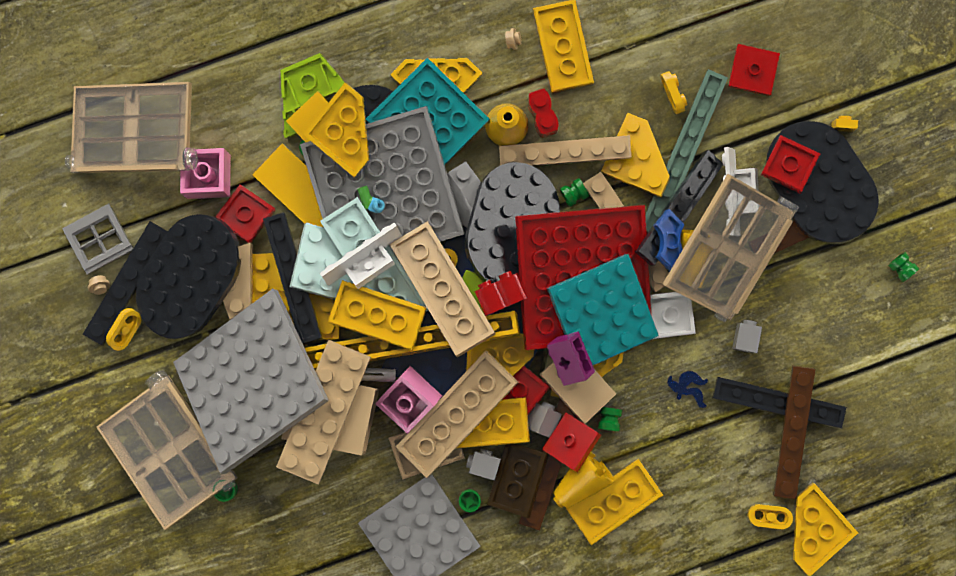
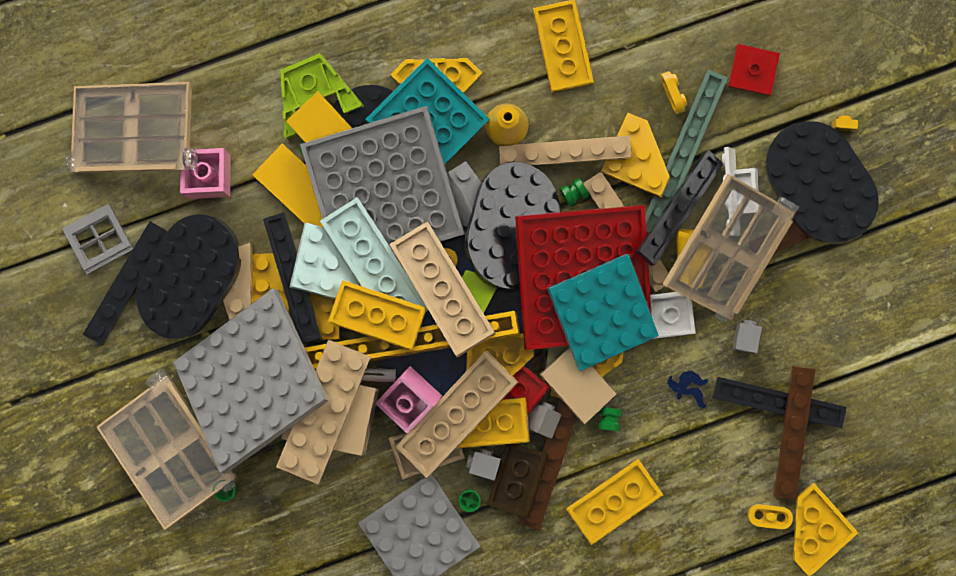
(98, 285): tan plate -> none
(124, 329): yellow plate -> none
(245, 213): red plate -> none
(342, 130): yellow plate -> none
(366, 260): white bracket -> none
(370, 203): arm -> none
(501, 293): red brick -> none
(513, 39): tan plate -> none
(545, 118): red brick -> none
(570, 358): magenta brick -> none
(571, 442): red plate -> none
(579, 485): yellow cone -> none
(669, 232): blue tile -> none
(790, 164): red plate -> none
(903, 267): green wheel -> none

